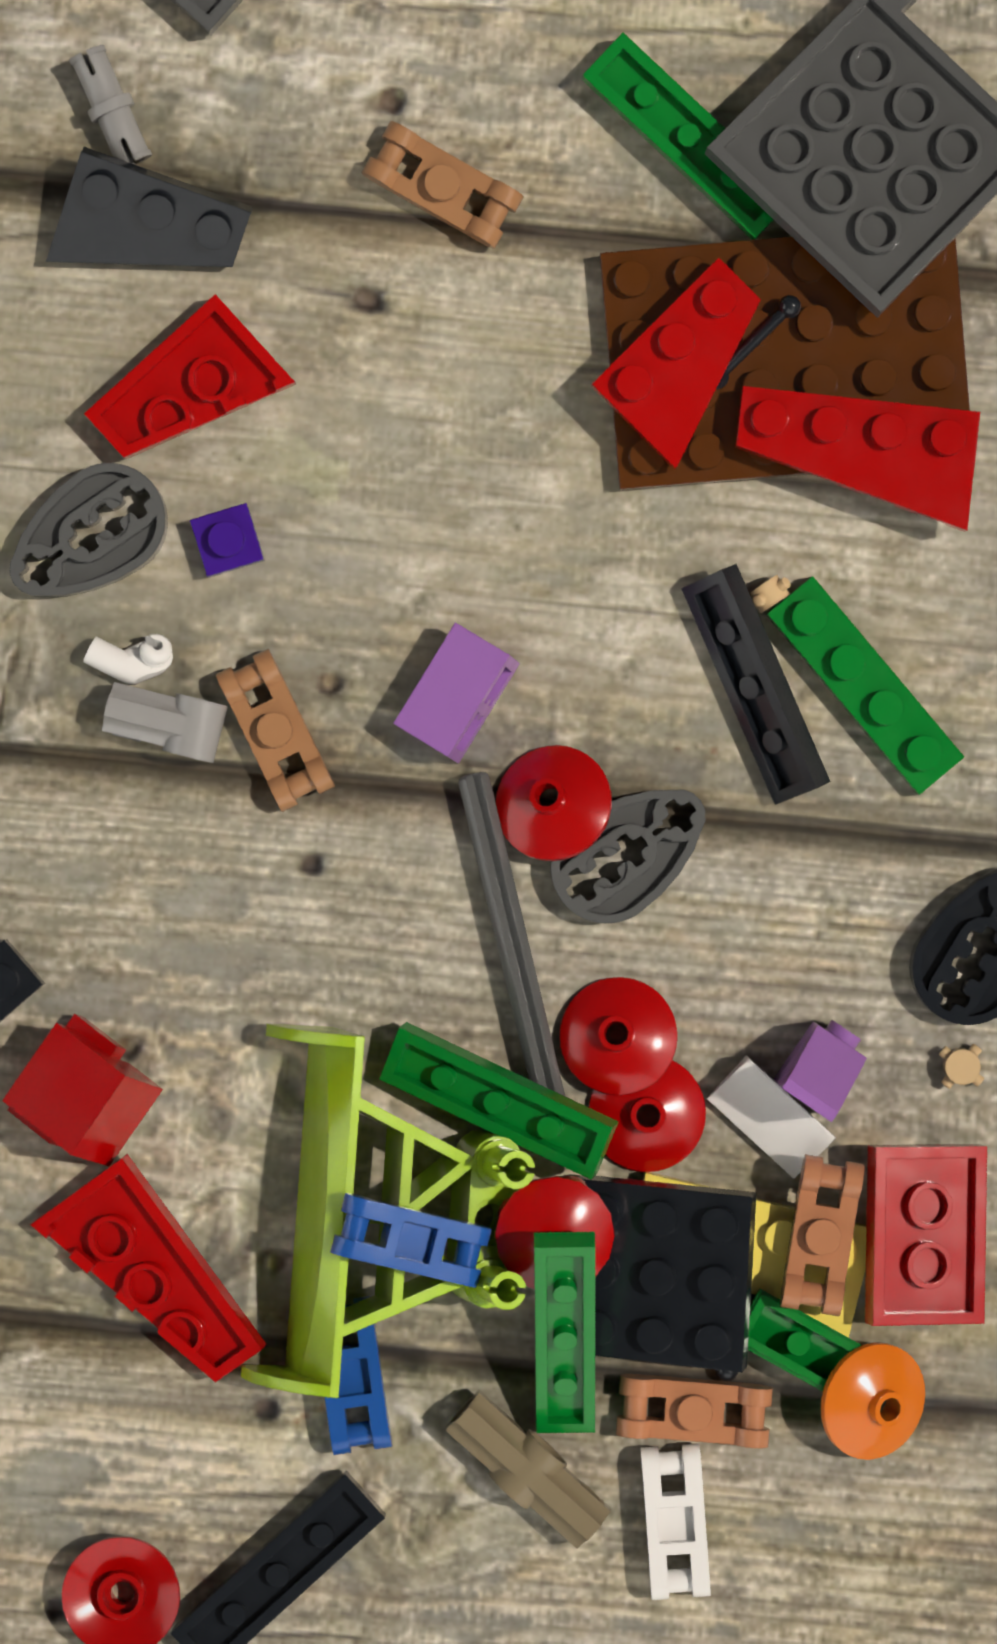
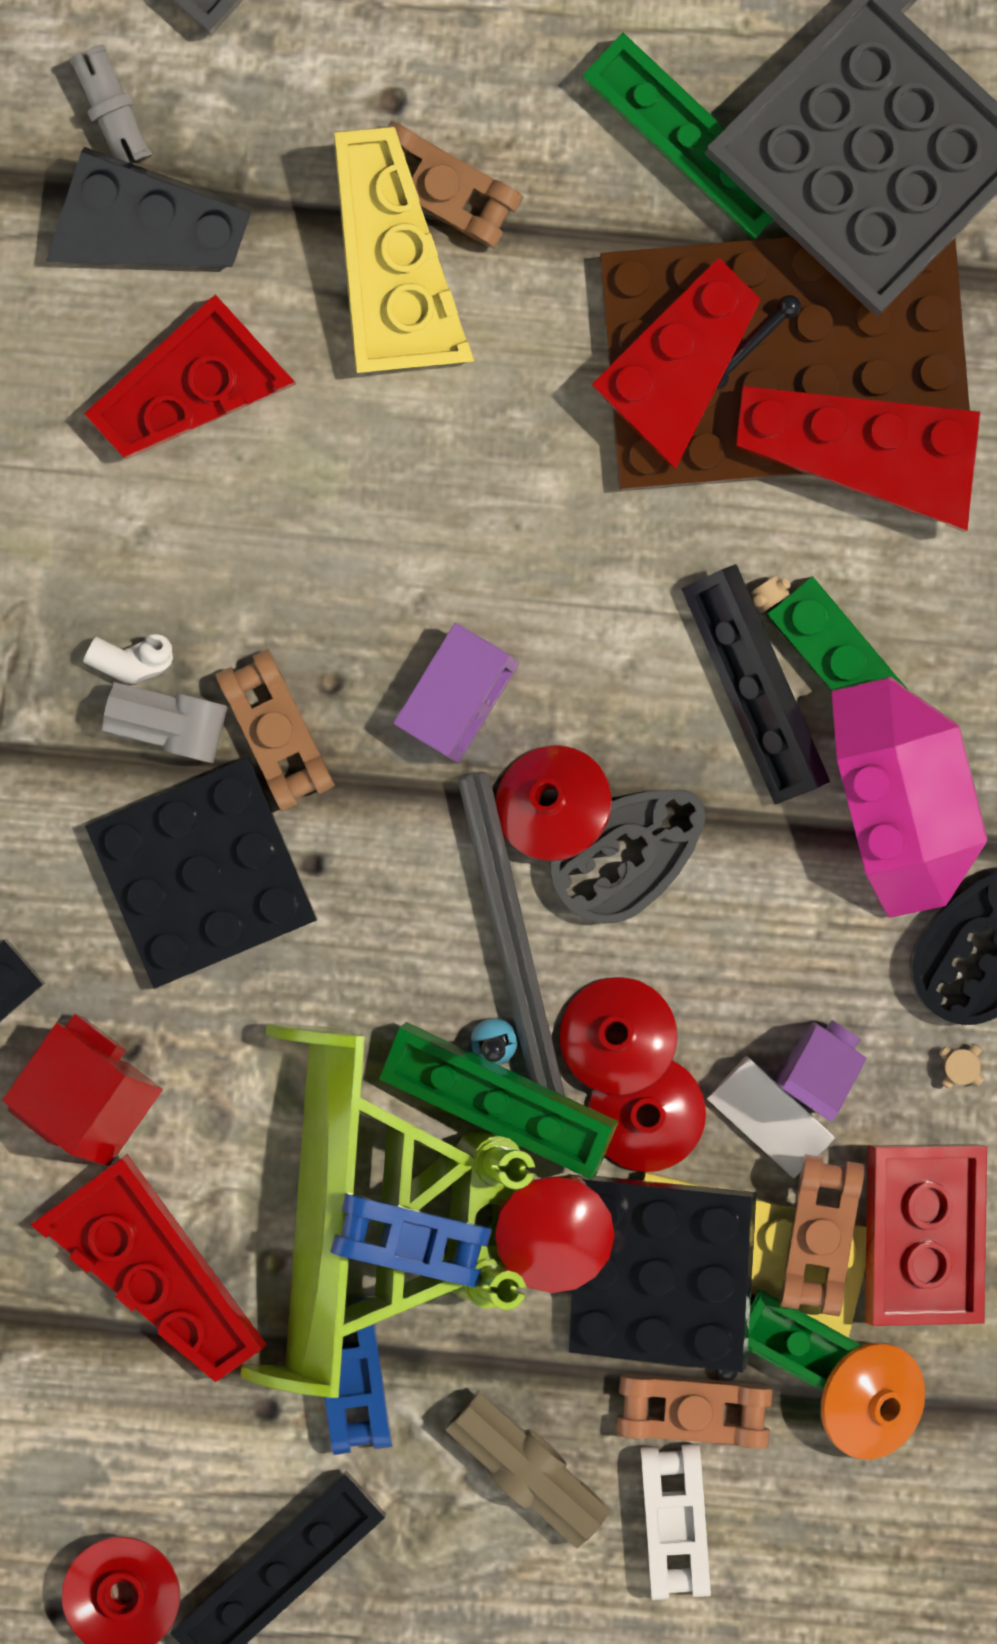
(80, 501): dark grey piece -> none
(201, 872): none -> black plate
(227, 540): dark purple plate -> none
(393, 272): none -> light yellow wing
(494, 1045): none -> medium azure hinge
(564, 1331): green plate -> none
(907, 794): none -> dark pink wedge

